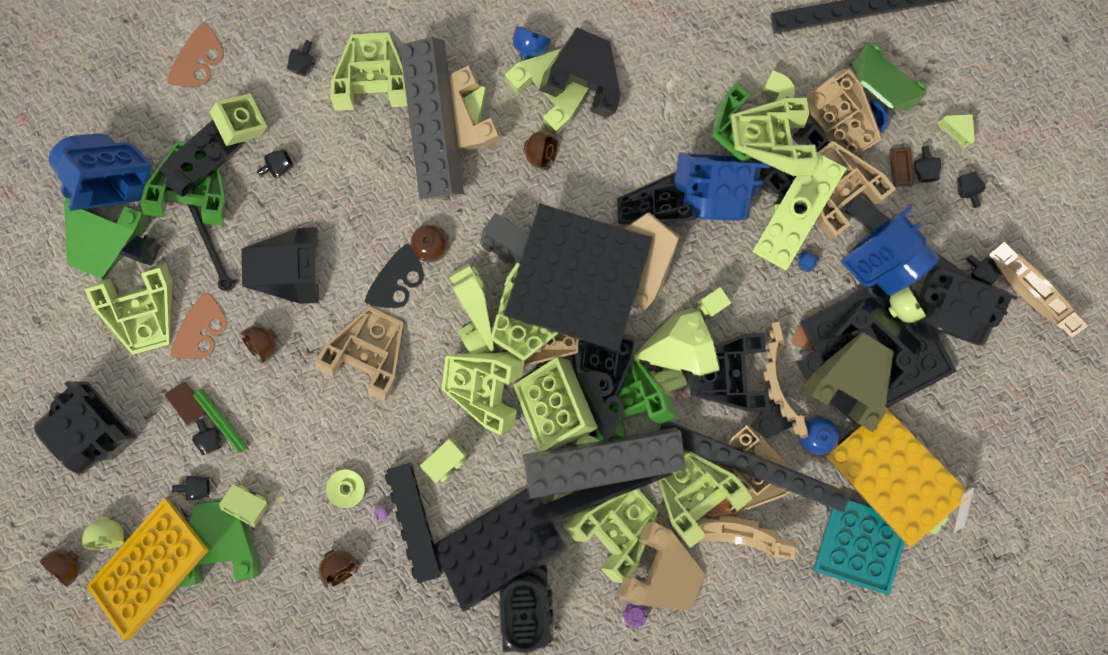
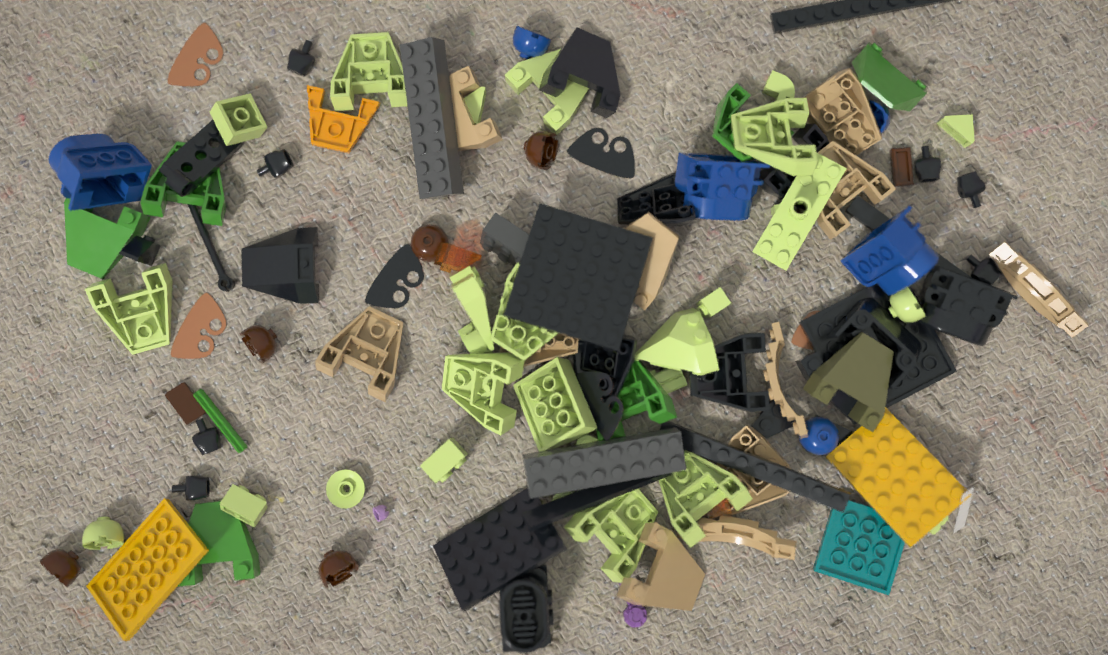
(82, 428): black brick -> none
(335, 129): none -> light orange wing
(414, 522): black brick -> none
(454, 258): none -> clear orange slope
(609, 162): none -> black piece
(808, 261): blue piece -> none

